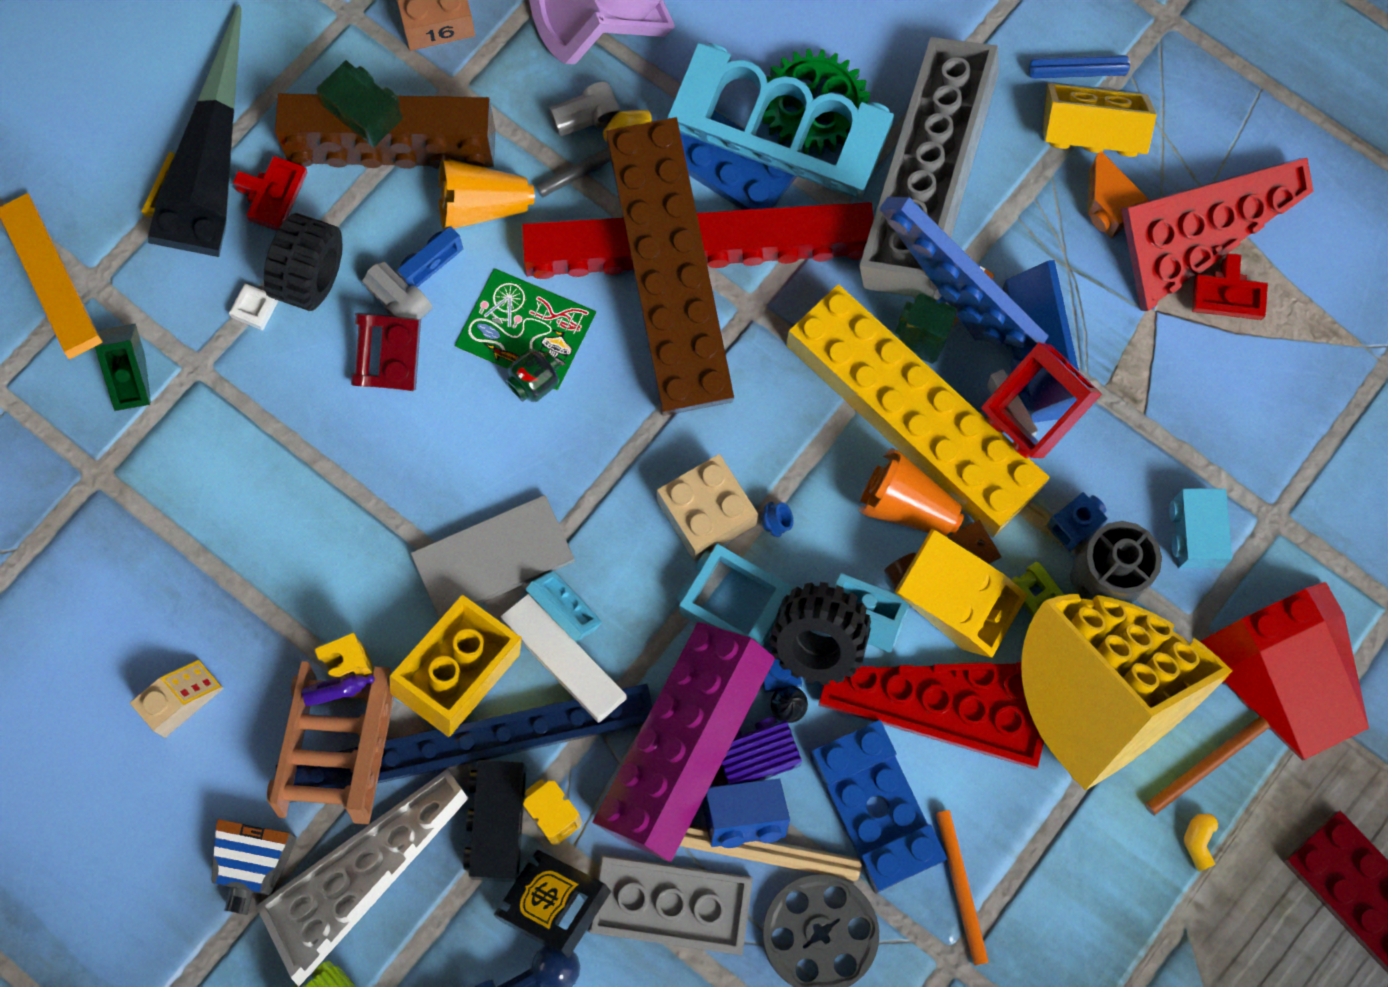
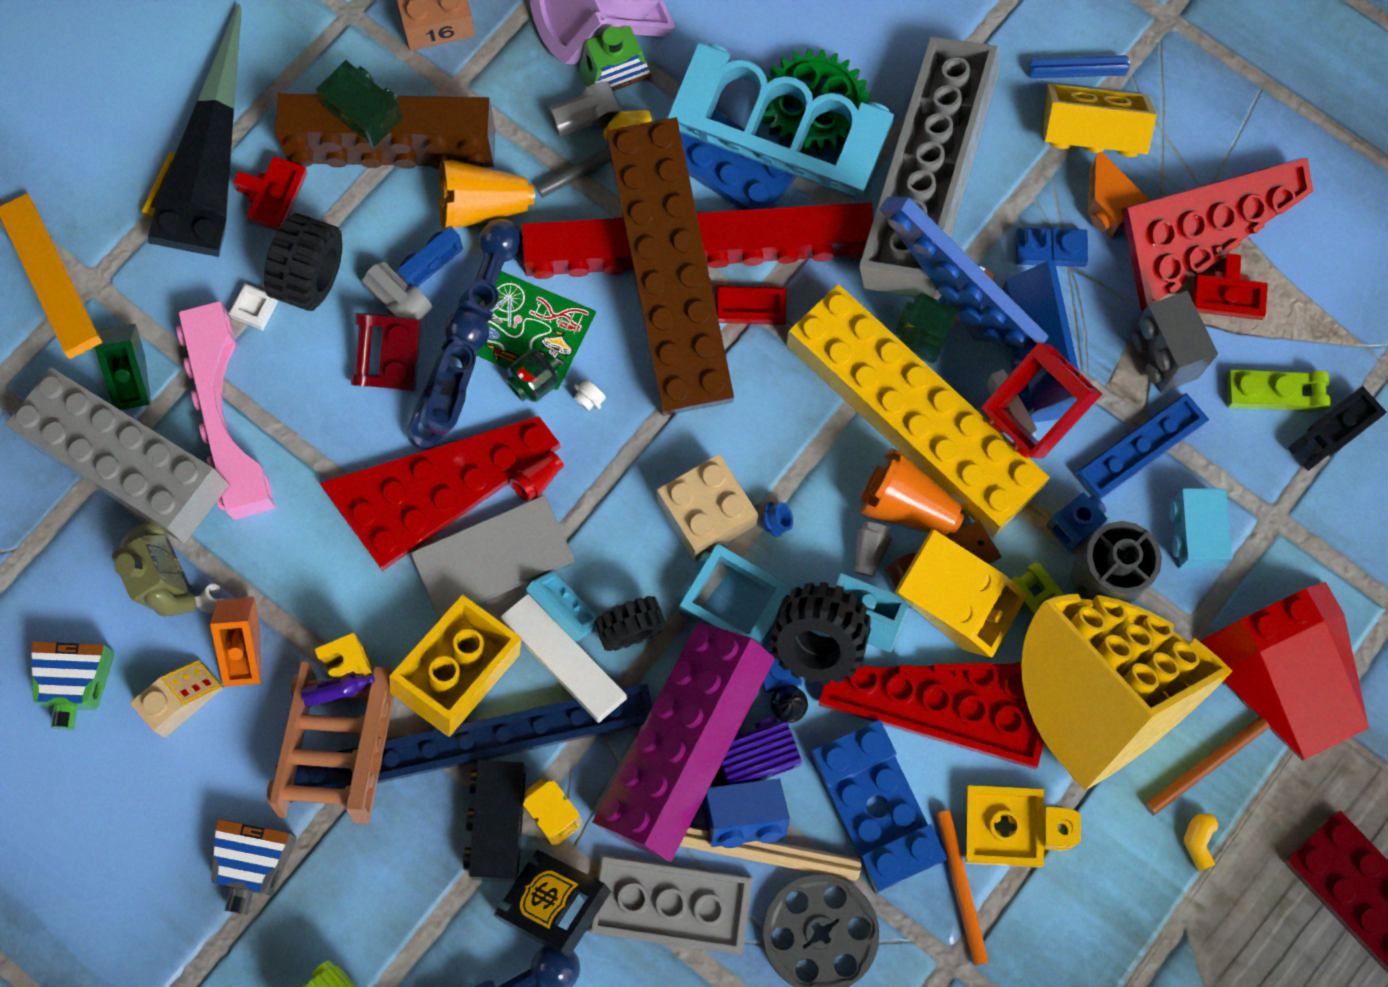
(69, 678): none -> torso
(118, 455): none -> light grey brick
(155, 575): none -> olive torso
(209, 346): none -> bright pink arch
(237, 641): none -> orange slope
(334, 893): white wing -> none
(421, 494): none -> red wing
(465, 334): none -> dark blue piece
(535, 477): none -> red cone
(588, 395): none -> white plate
(613, 59): none -> bright green torso
(630, 623): none -> black tyre
(751, 305): none -> red tile
(871, 547): none -> light grey cone
(1034, 827): none -> yellow plate
(1064, 246): none -> blue plate
(1141, 447): none -> blue tile
(1173, 342): none -> dark grey brick
(1277, 390): none -> lime plate
(1340, 426): none -> black hinge

